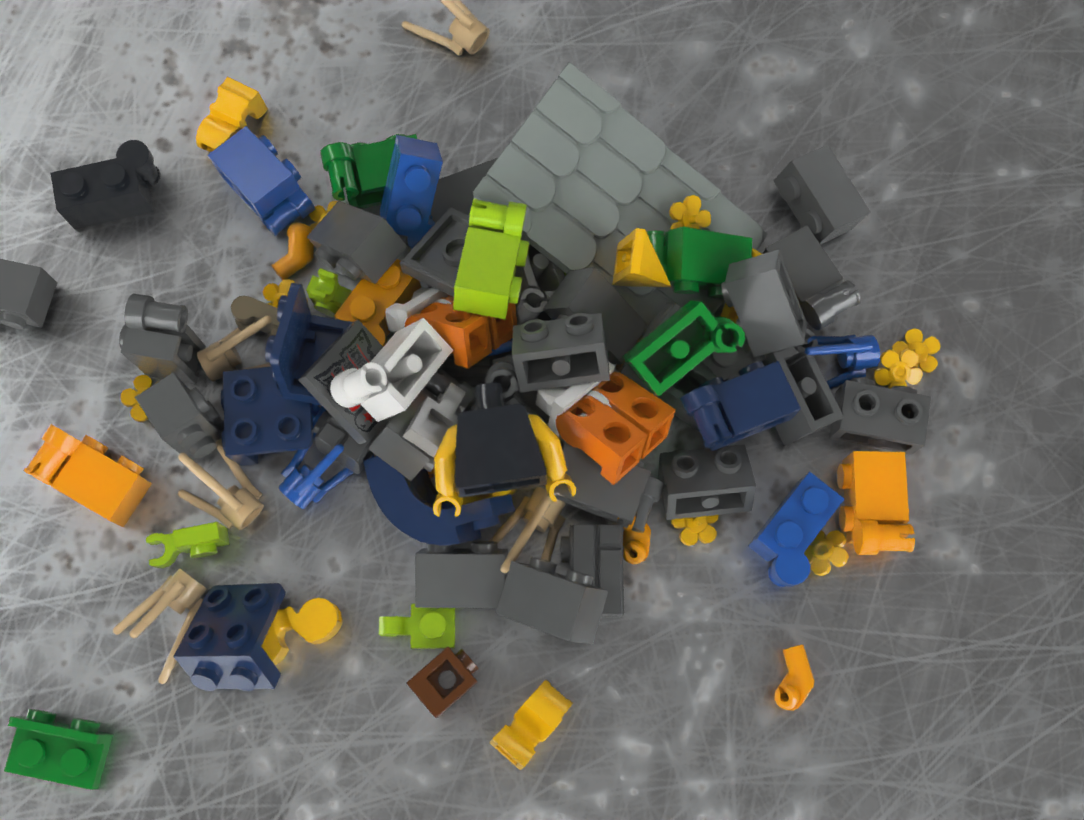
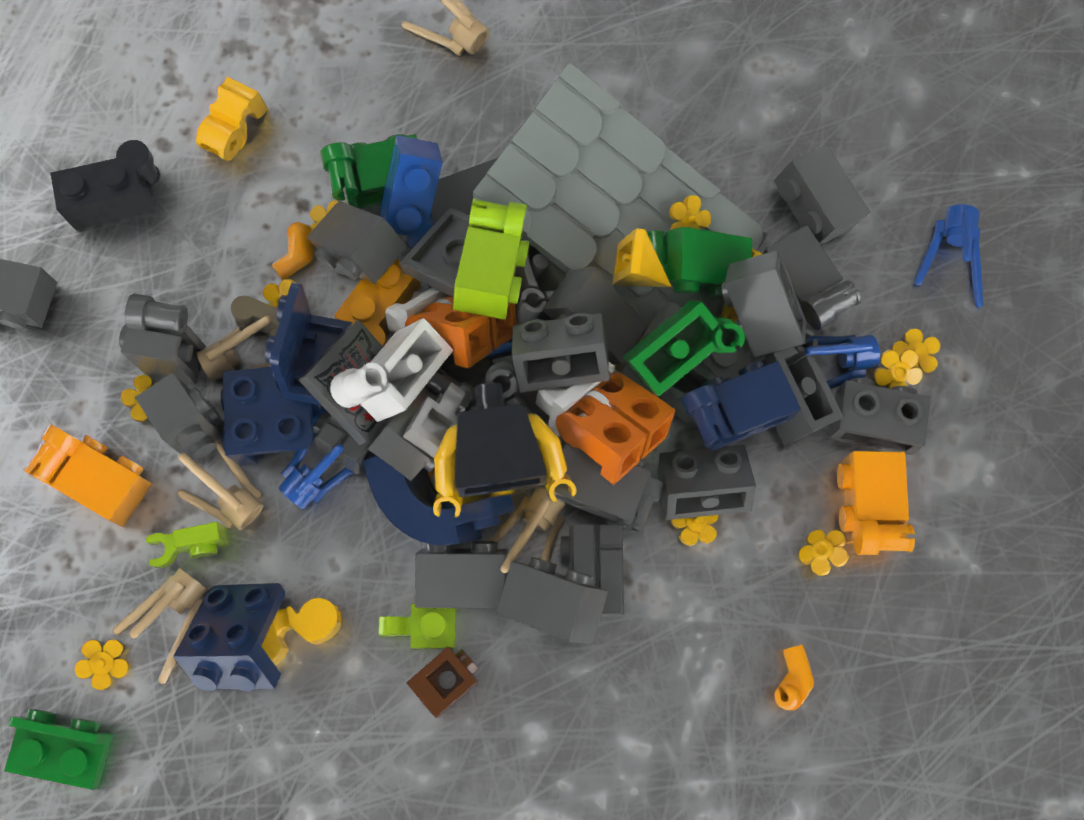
(102, 663): none -> yellow plant
(262, 179): blue hinge -> none
(326, 292): lime plate -> none
(531, 724): yellow leg -> none
(636, 544): light orange arm -> none
(794, 528): blue hinge -> none
(962, 231): none -> blue plant

